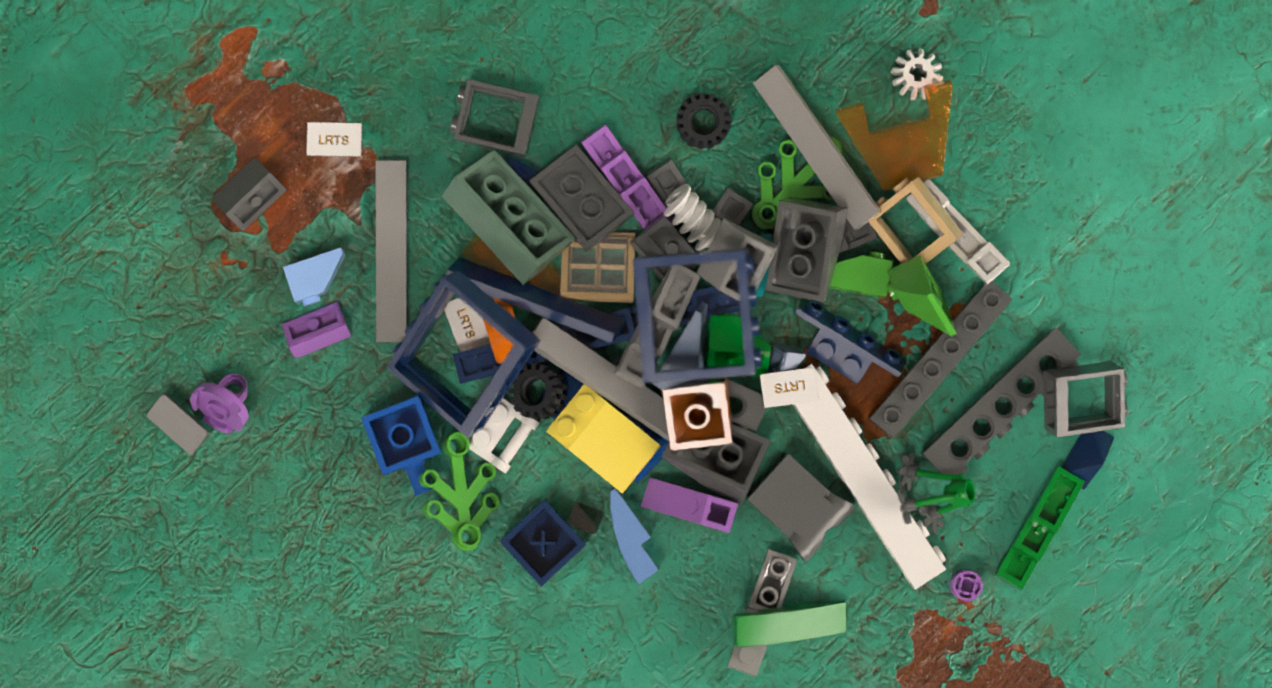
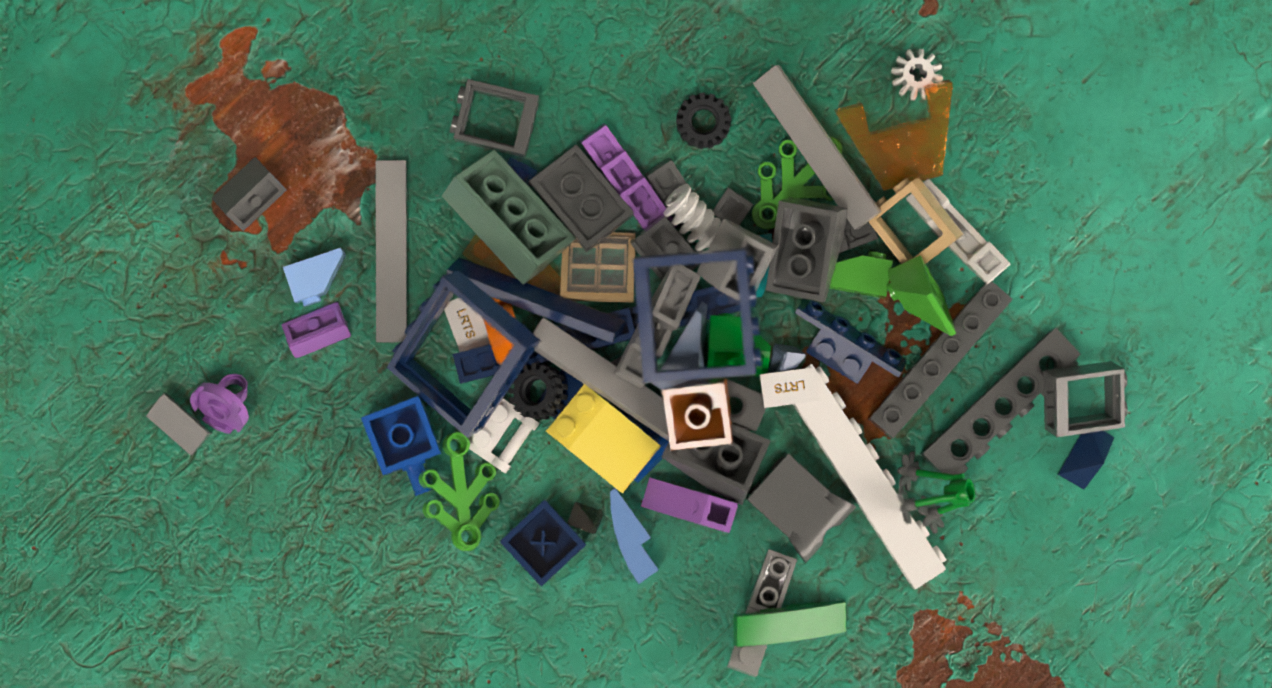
(334, 139): white sticker -> none
(961, 584): medium lavender wheel -> none
(1039, 528): green slope -> none

